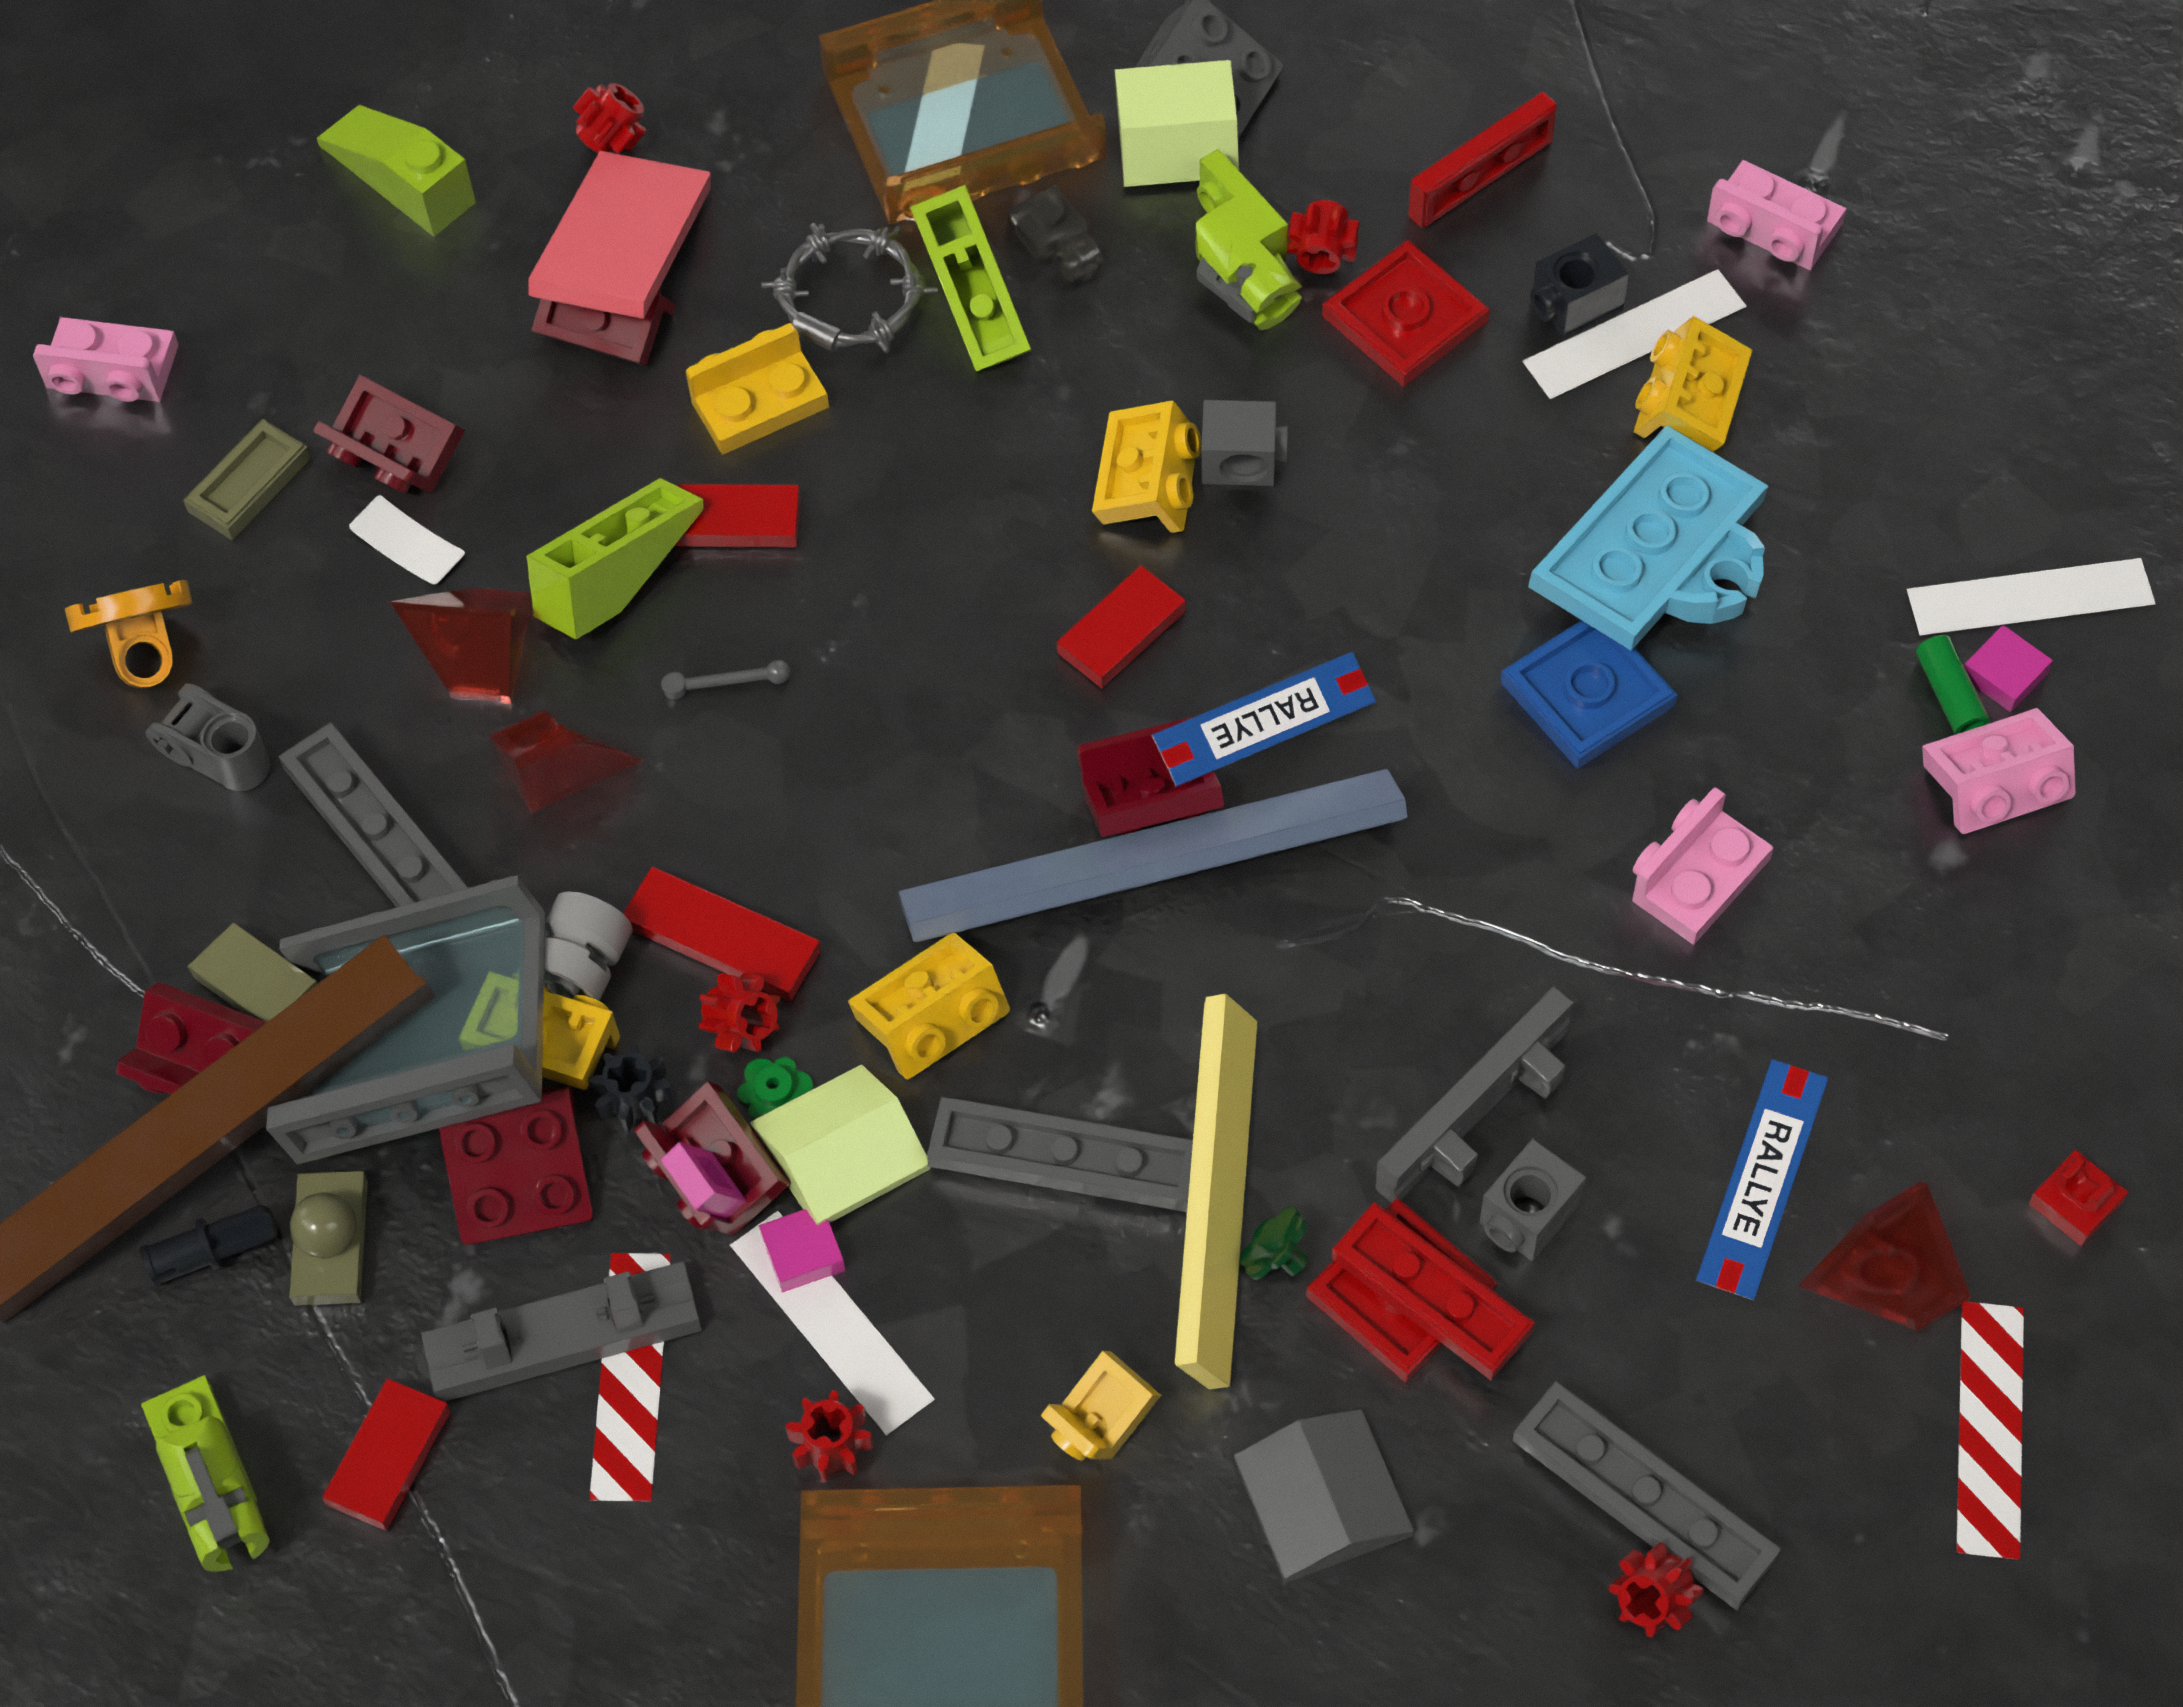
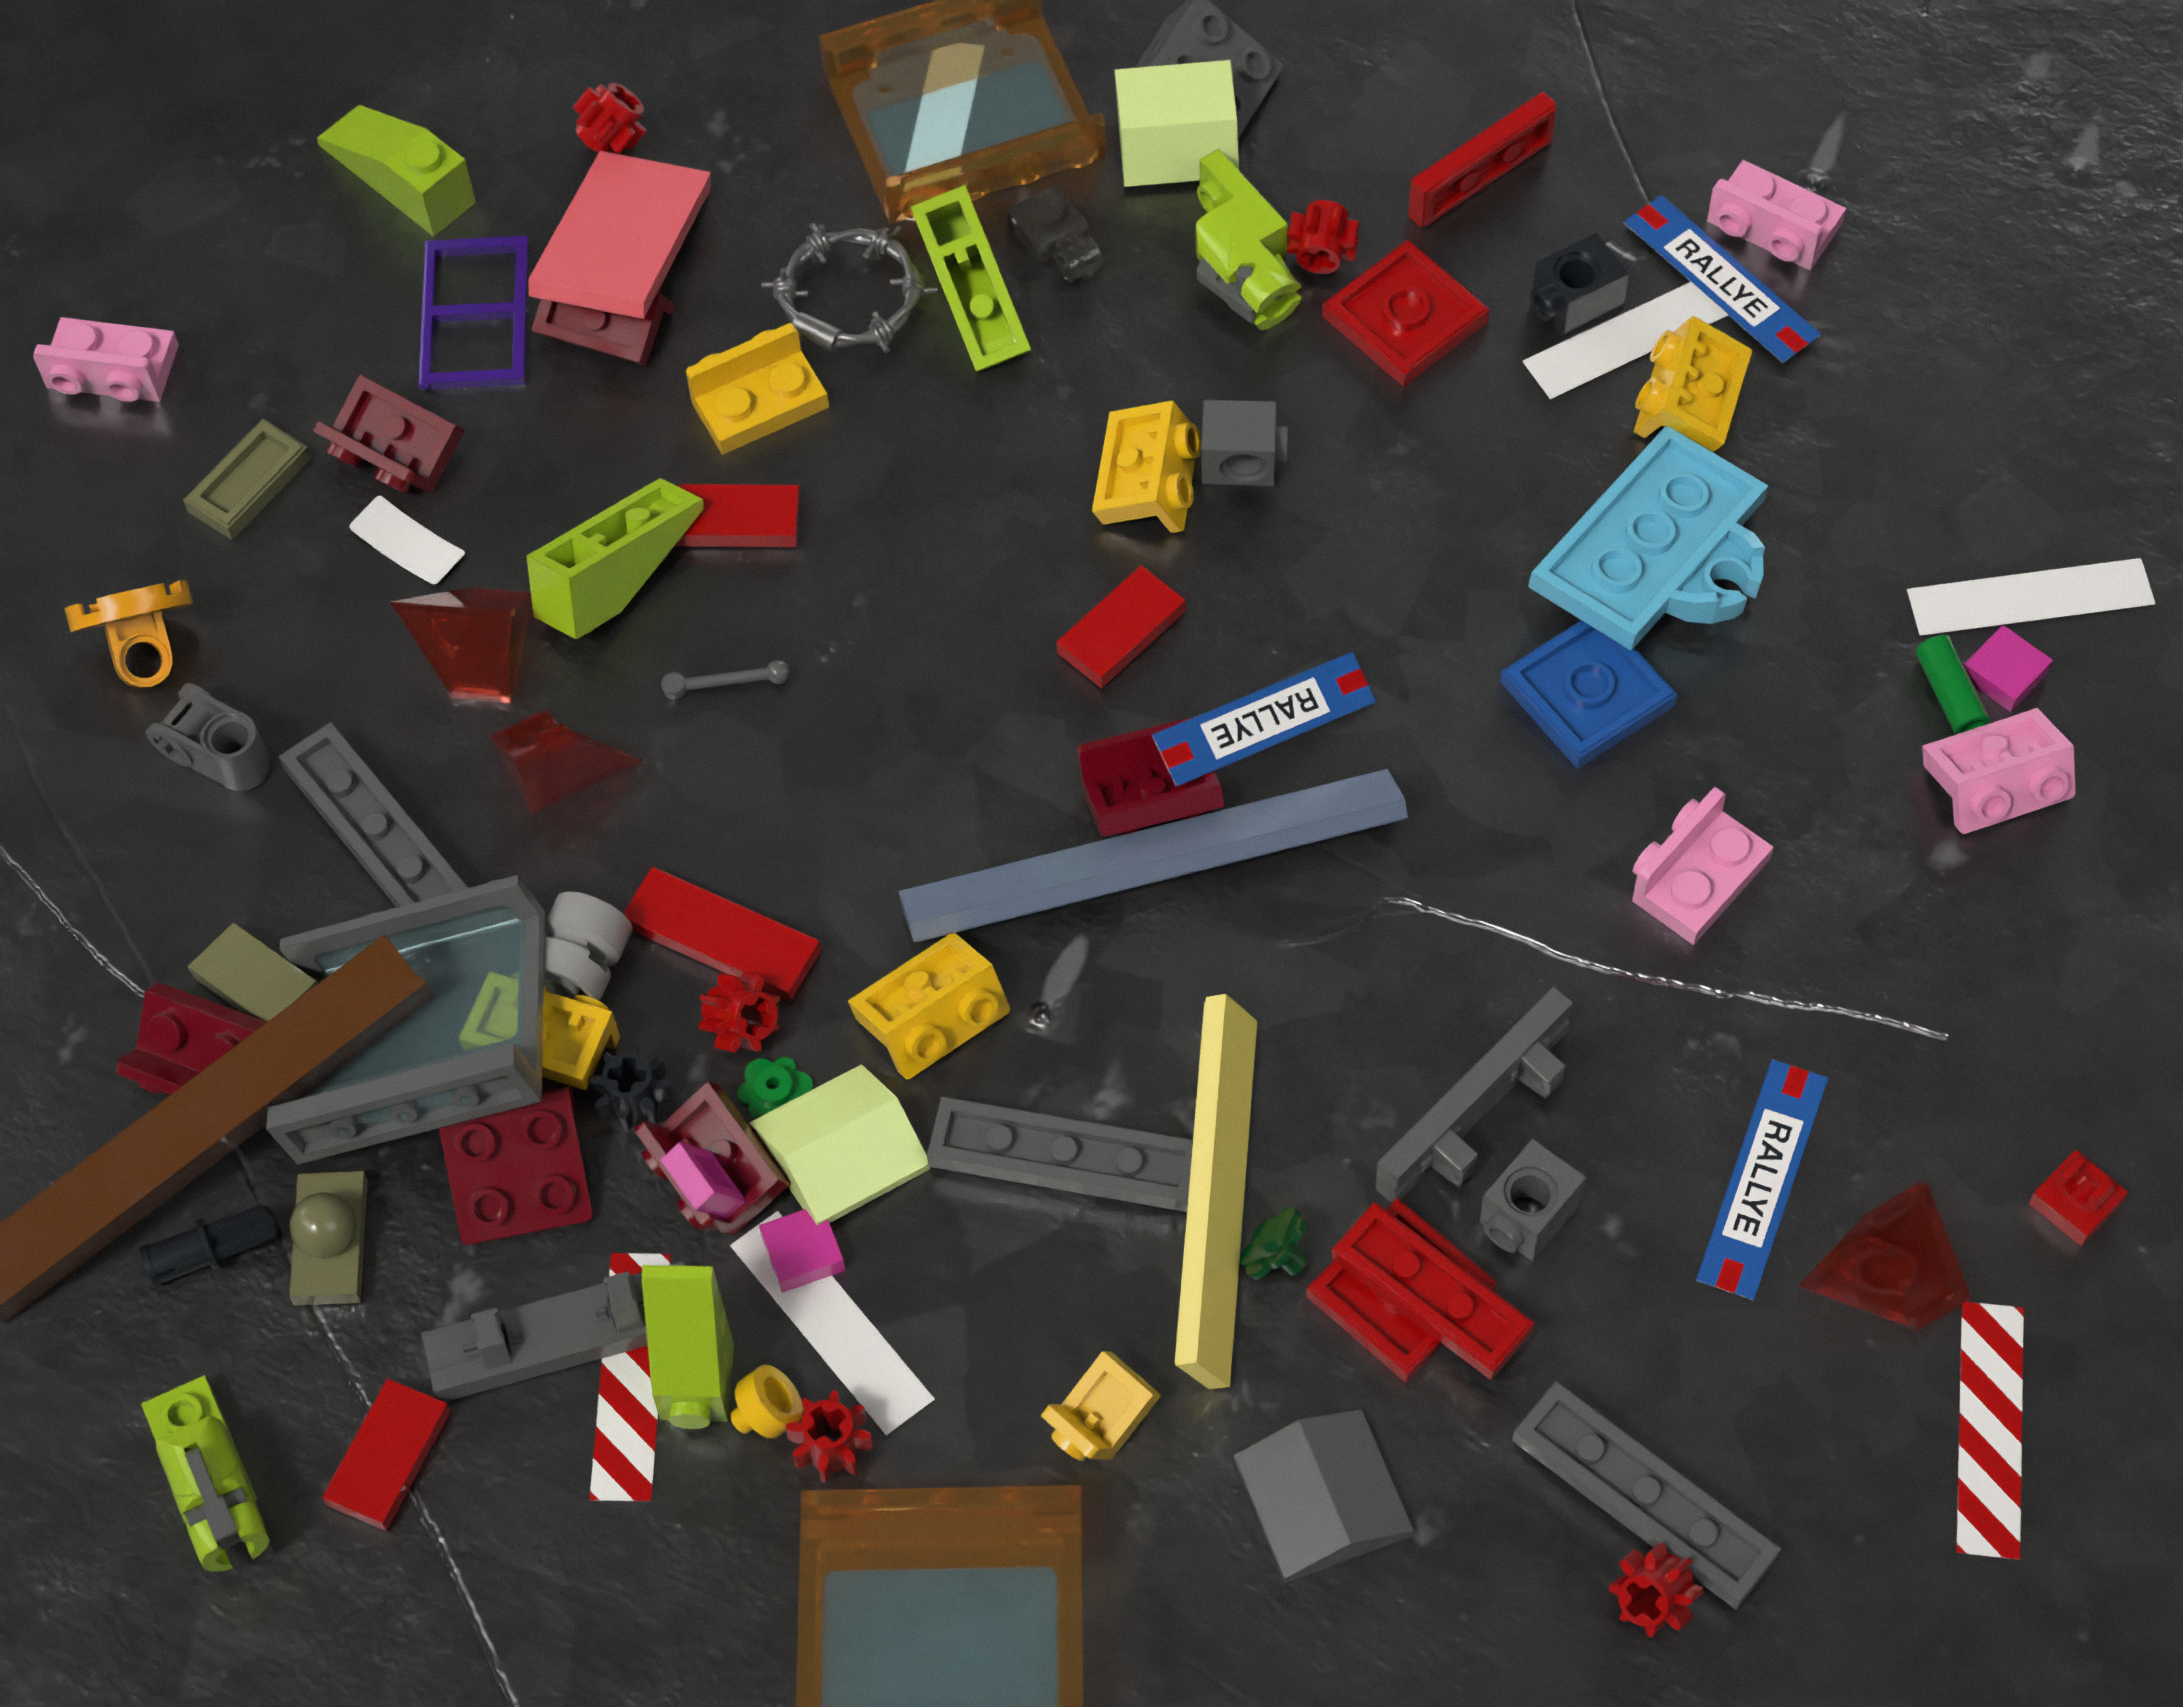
(469, 312): none -> dark purple window
(687, 1344): none -> lime slope
(766, 1403): none -> yellow tile
(1722, 278): none -> sticker

